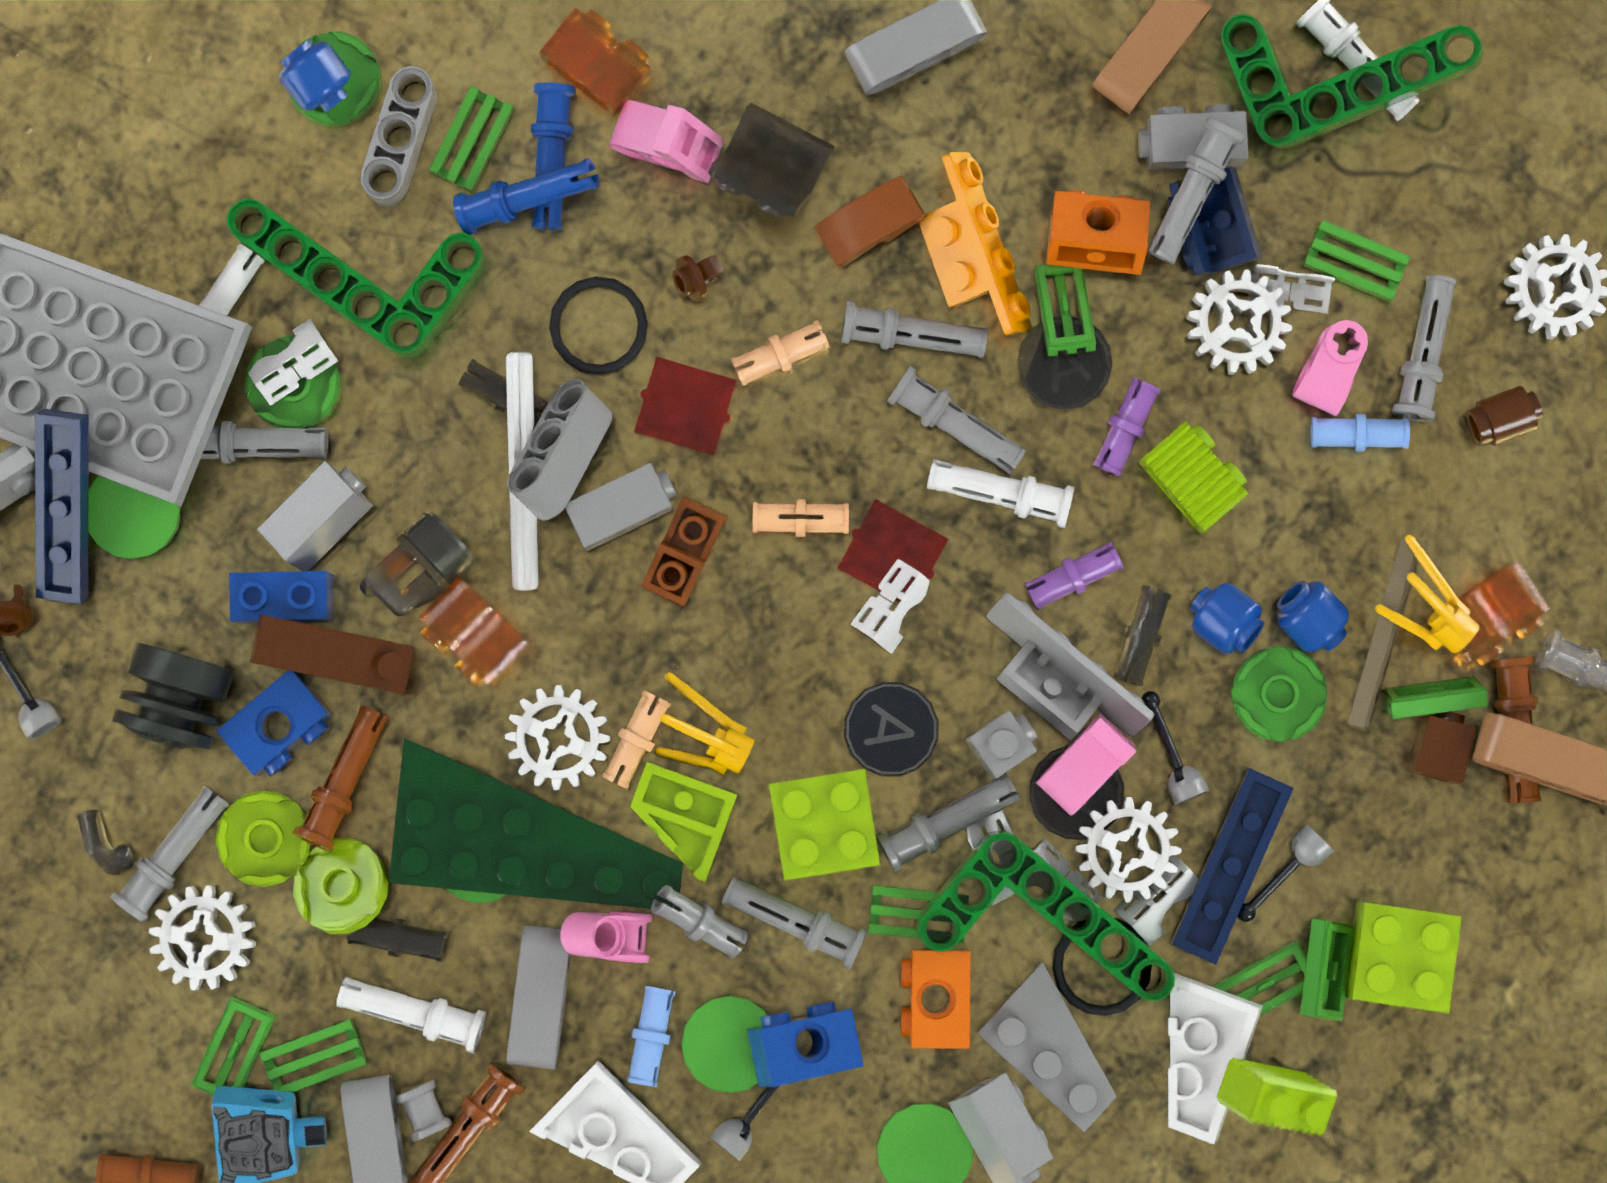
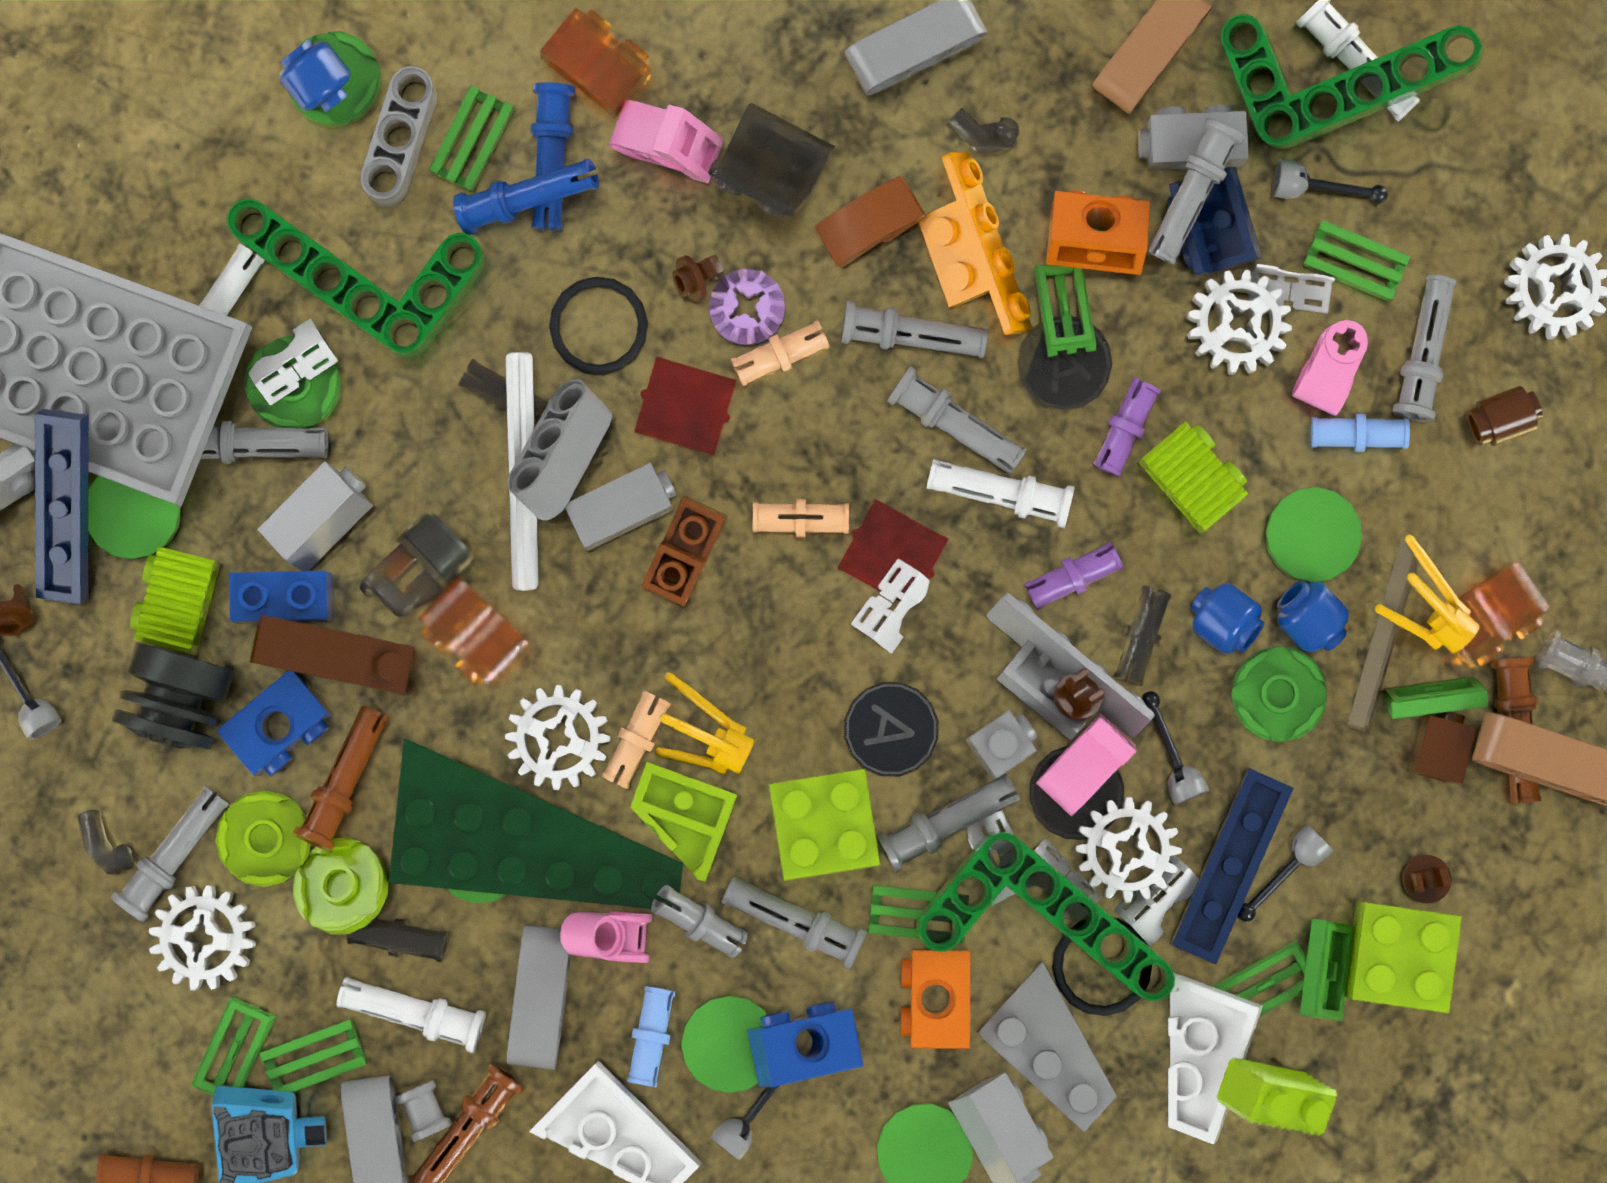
(174, 600): none -> lime brick
(743, 328): none -> lavender gear
(984, 137): none -> clear smoke arm
(1078, 696): none -> reddish brown plate
(1293, 179): none -> hinge
(1313, 535): none -> bright green tile
(1427, 879): none -> reddish brown plate

